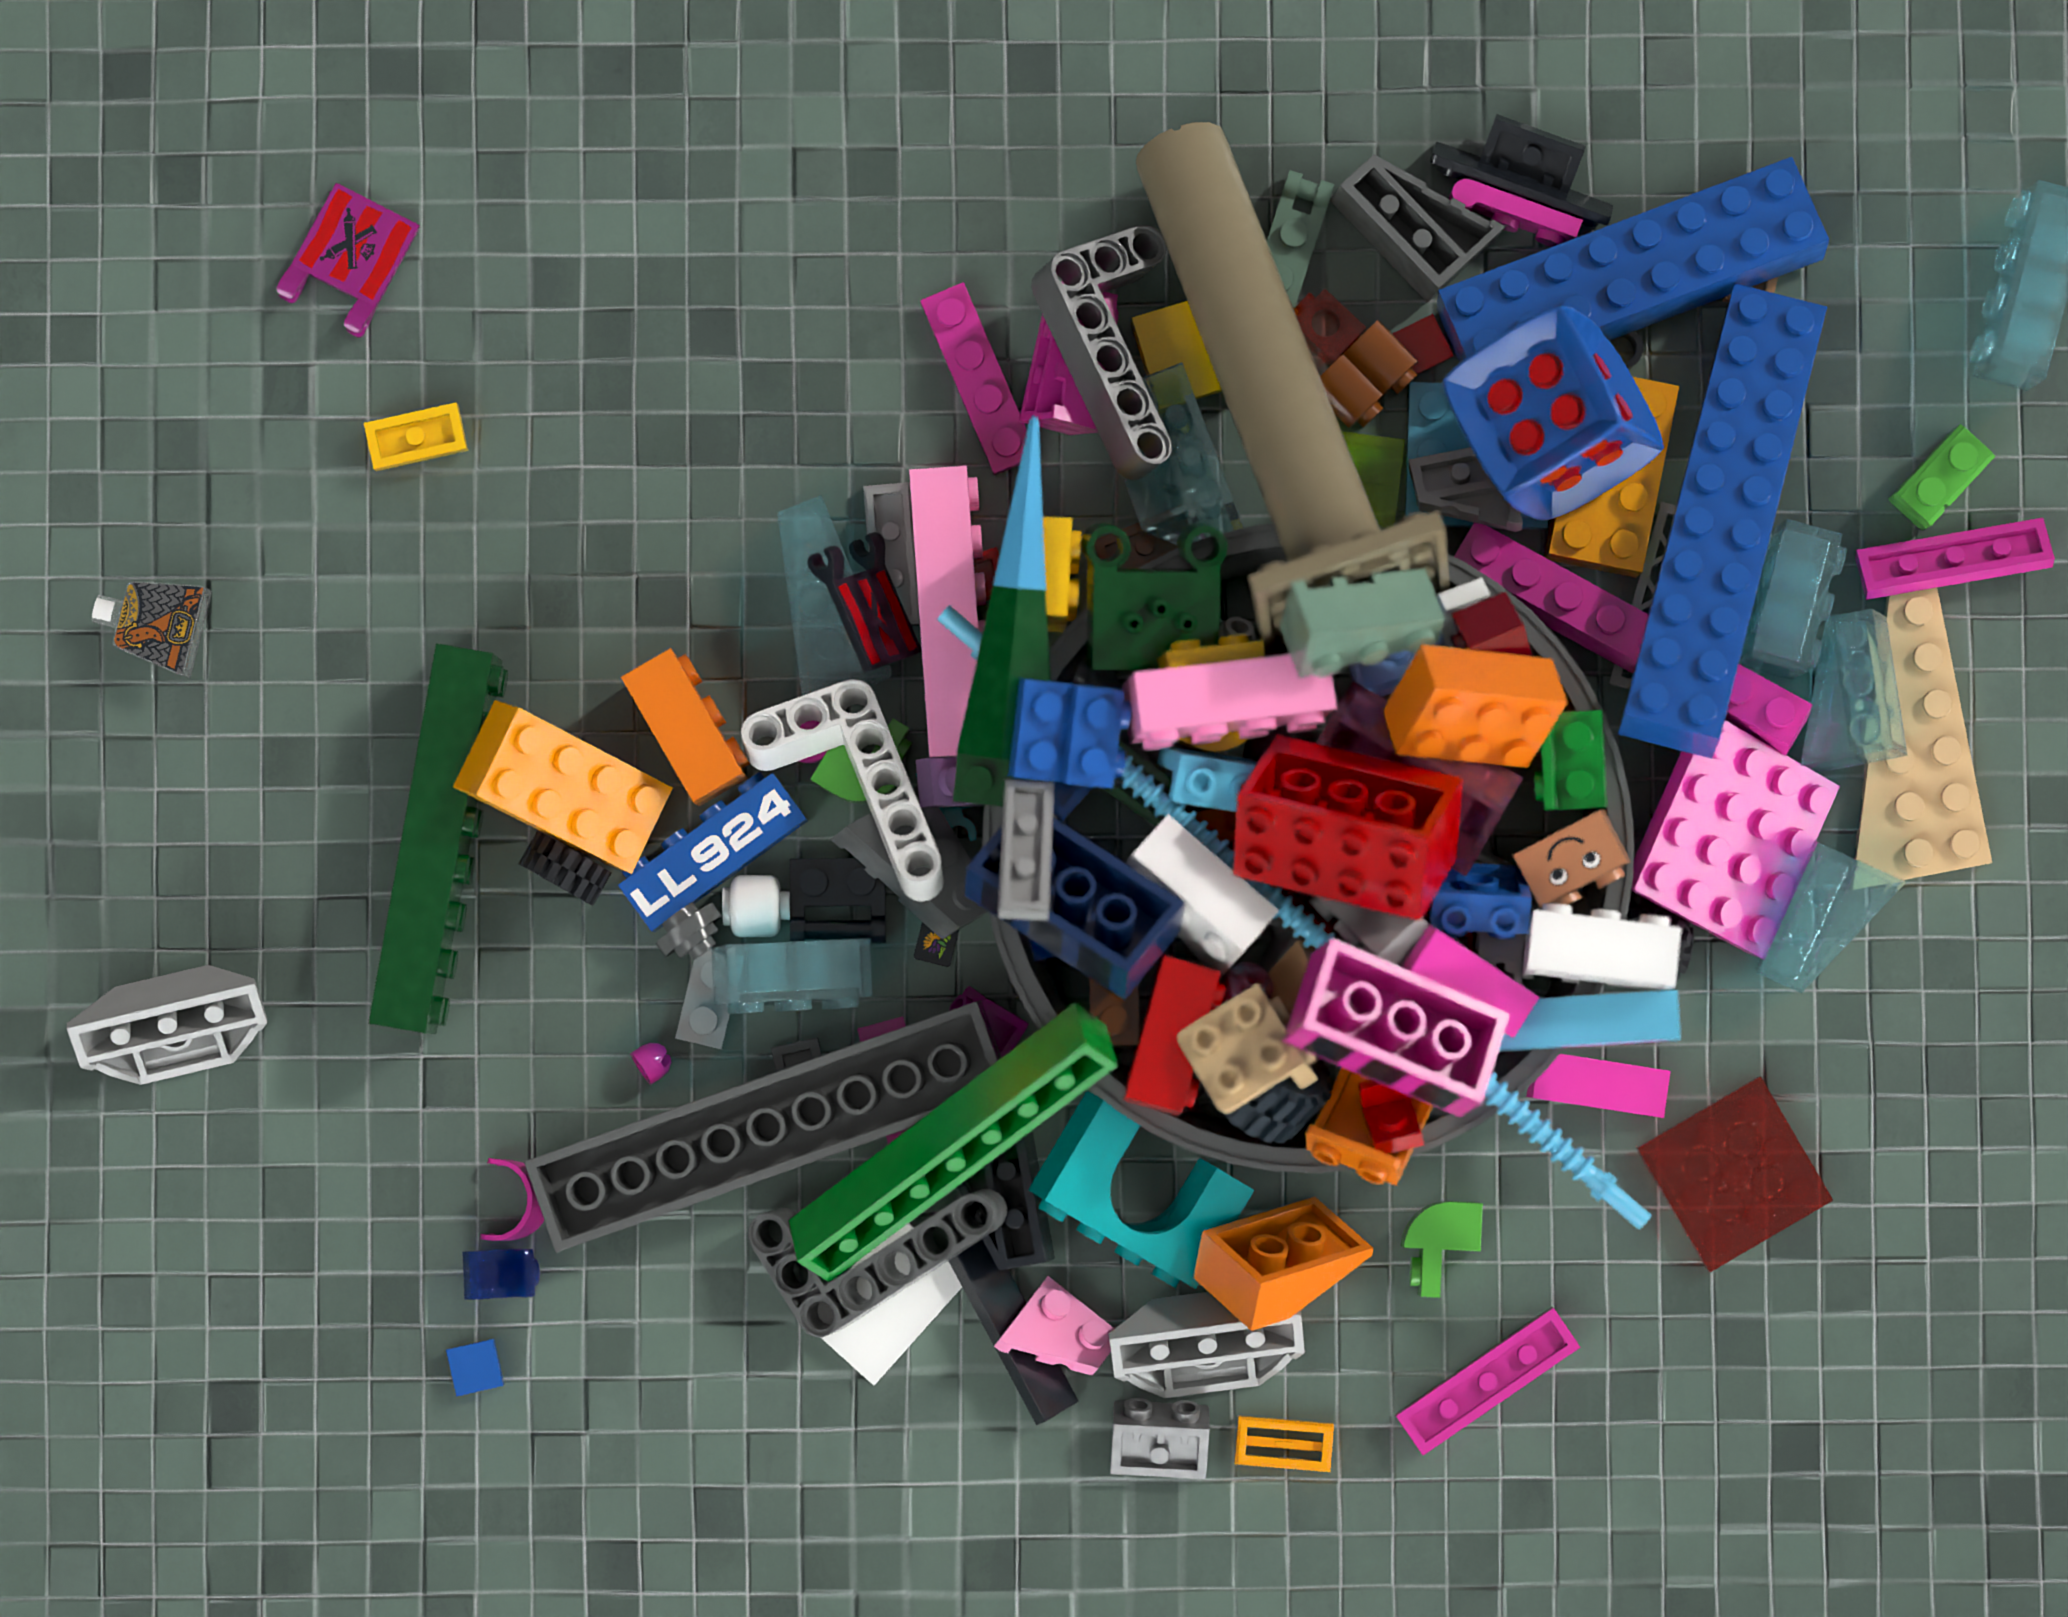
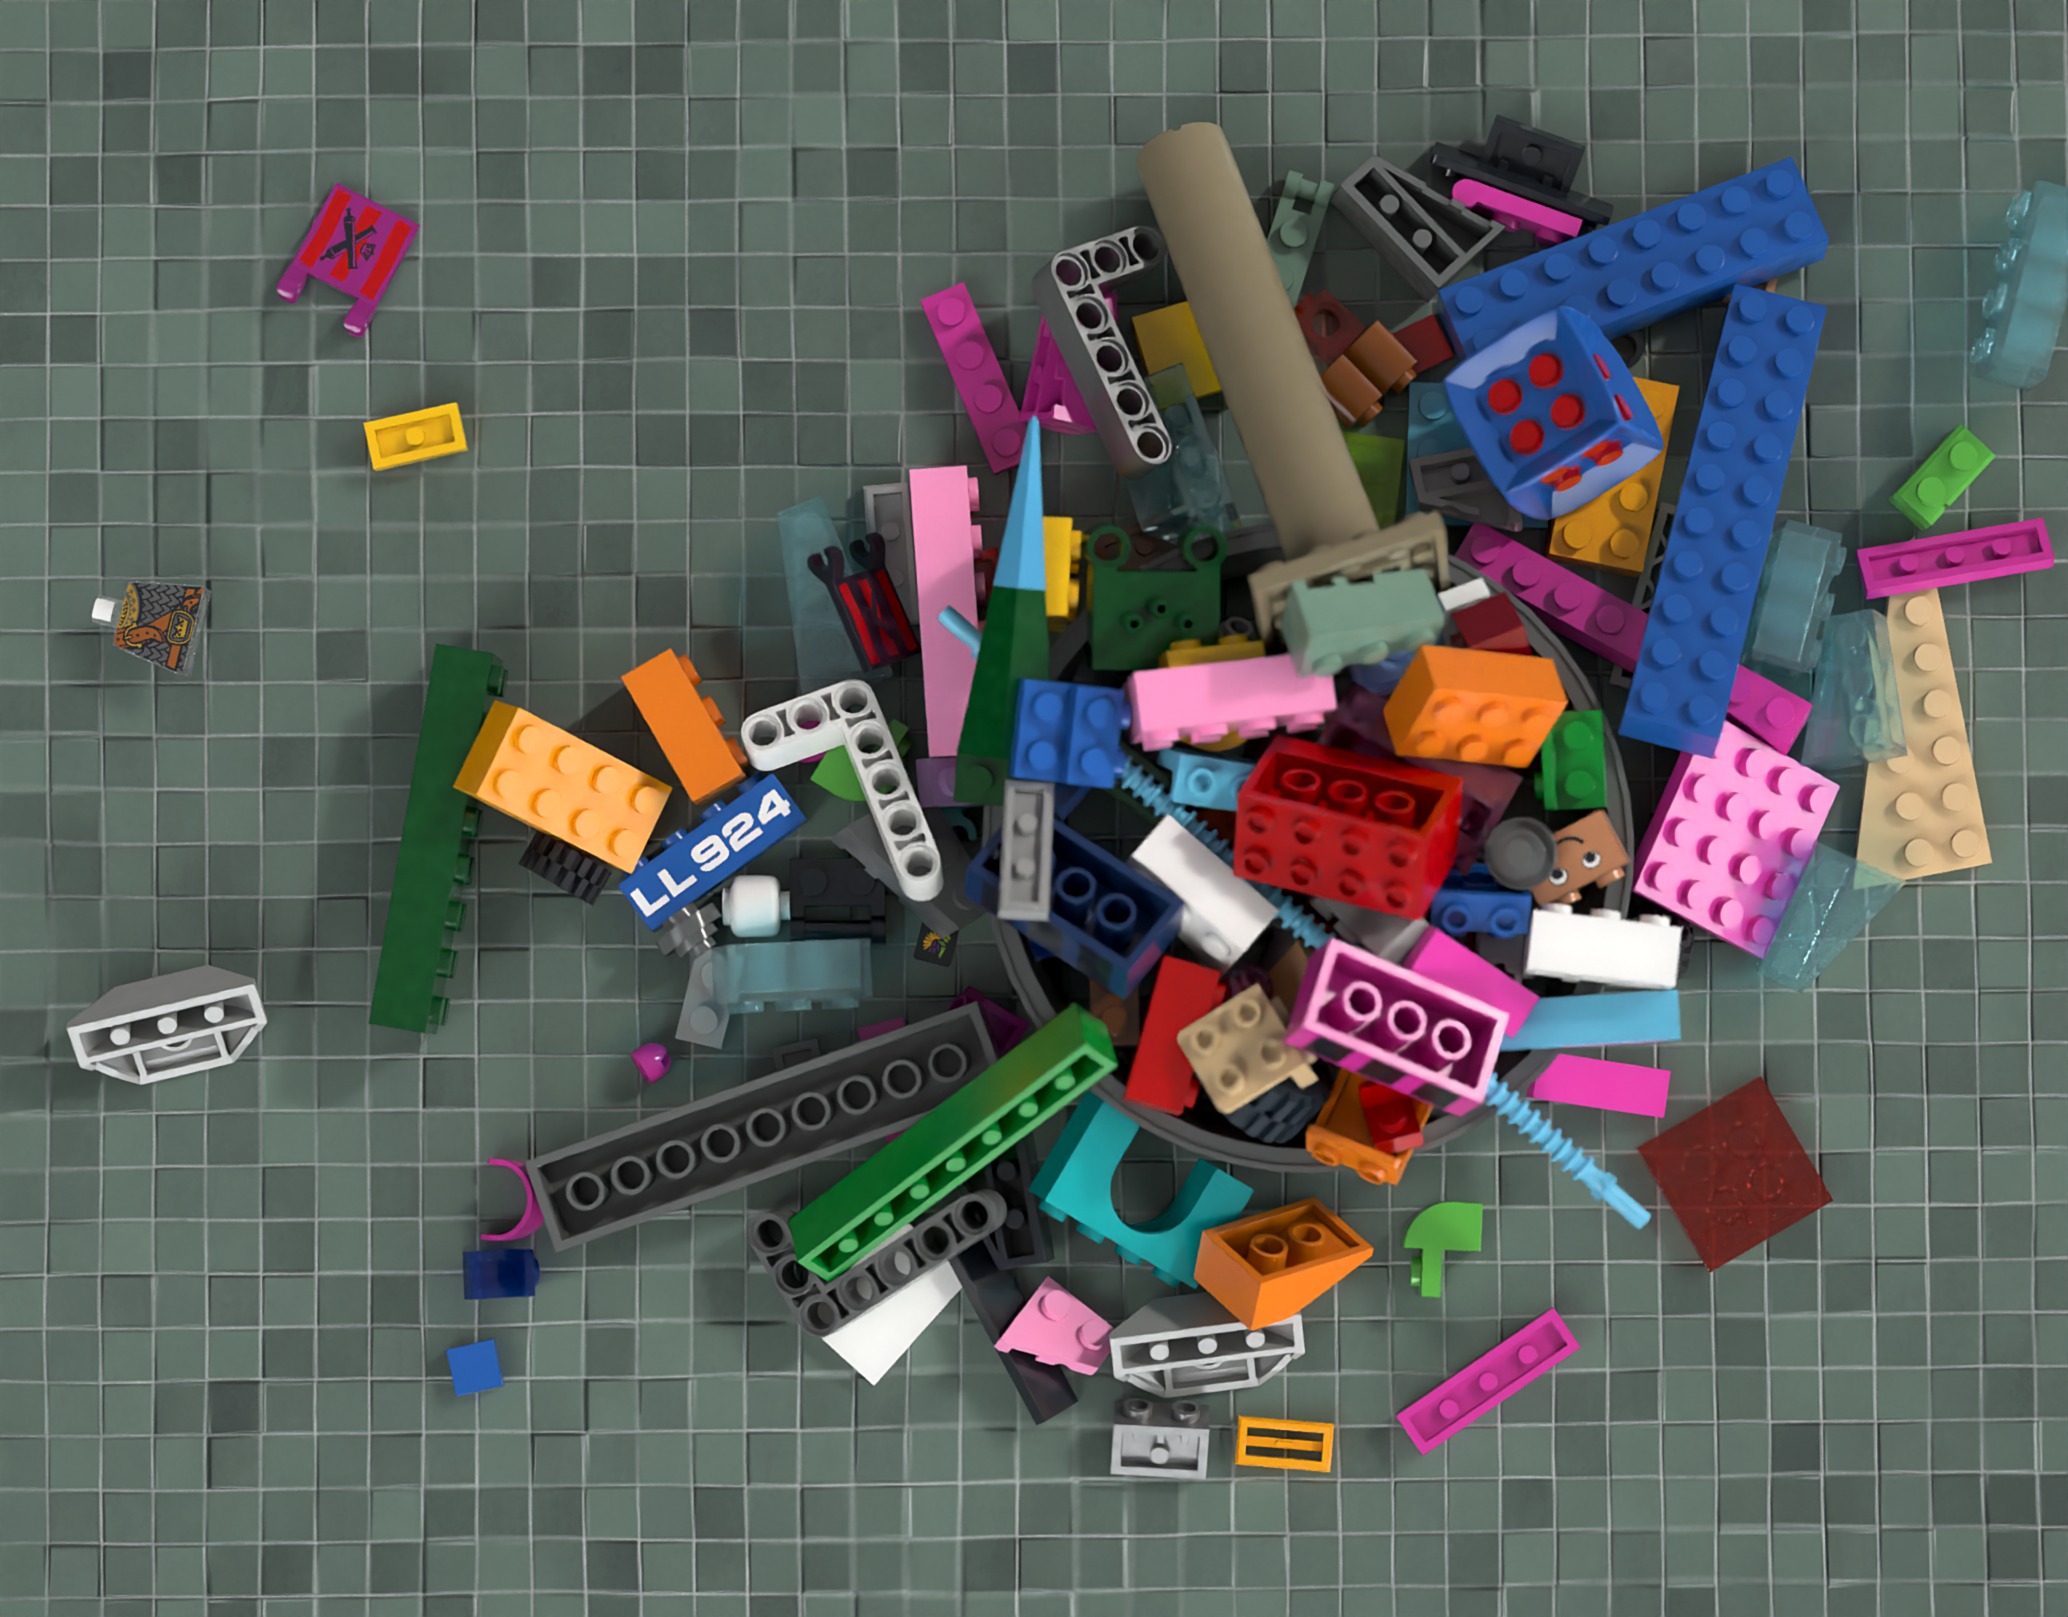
(1521, 853): none -> dark grey plate

